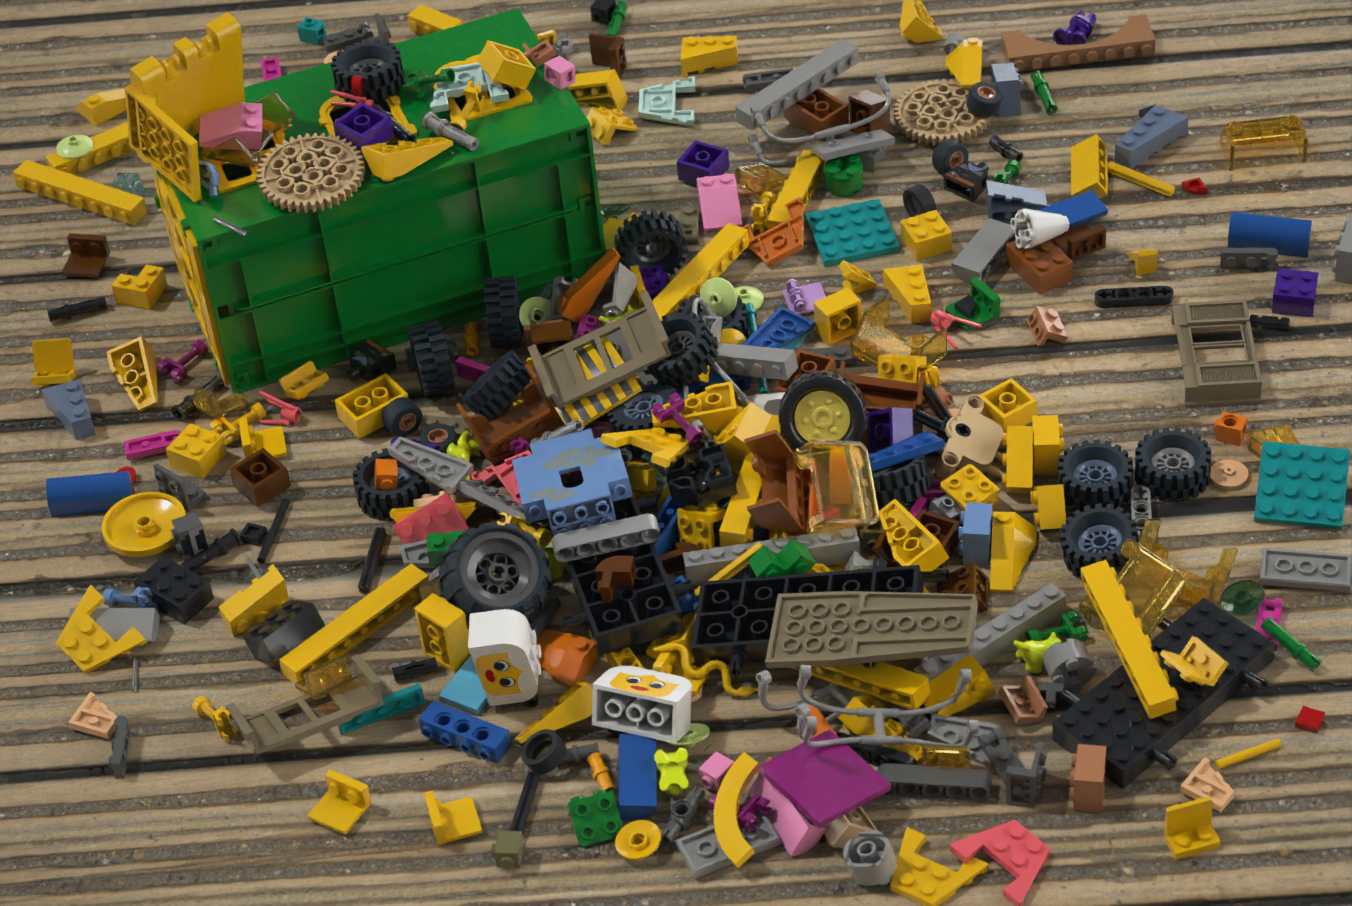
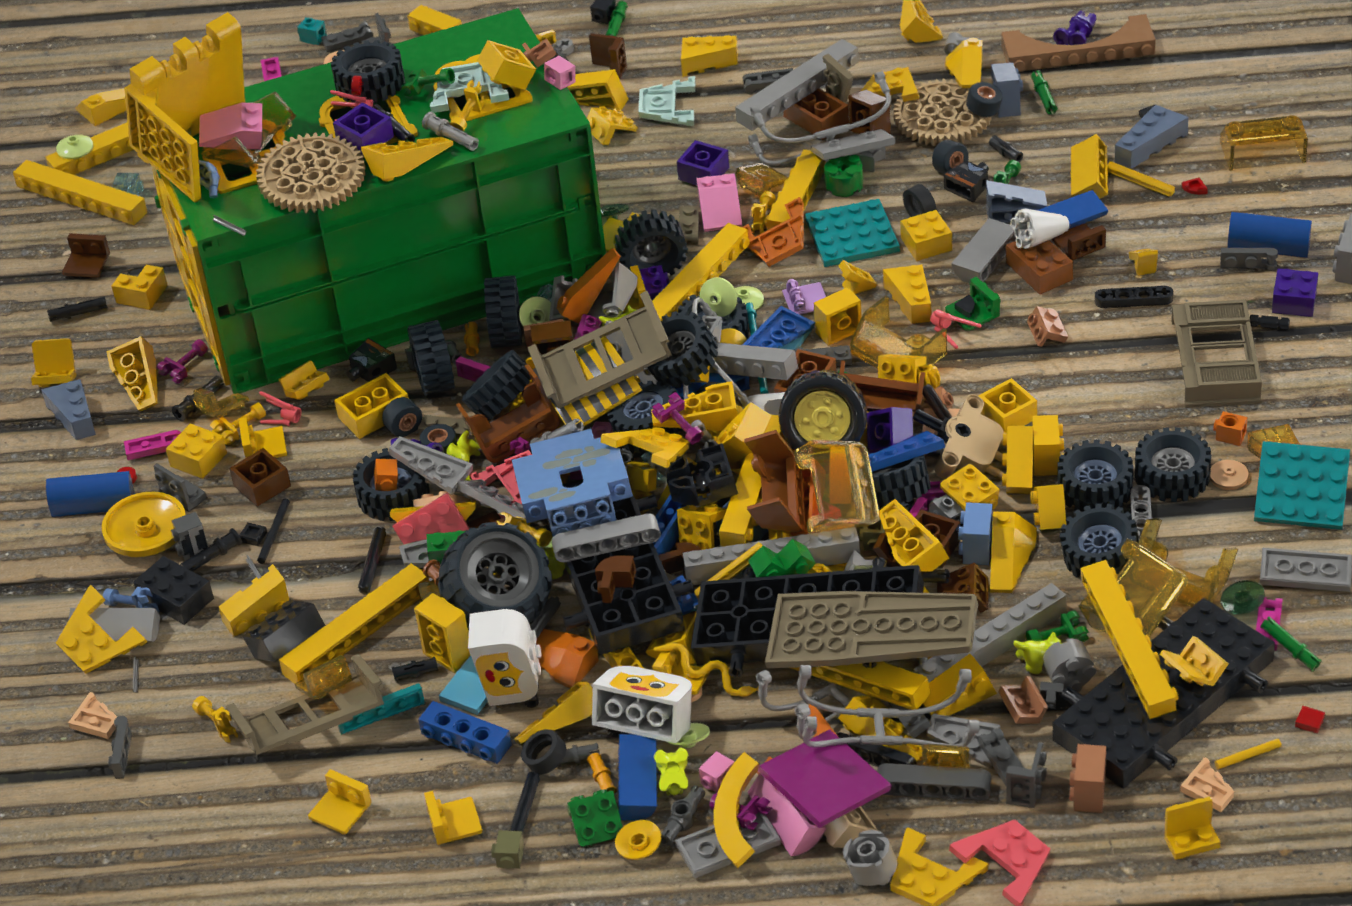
(431, 570): none -> dark orange bush
(838, 79): none -> dark tan wing
(898, 81): none -> yellow wing

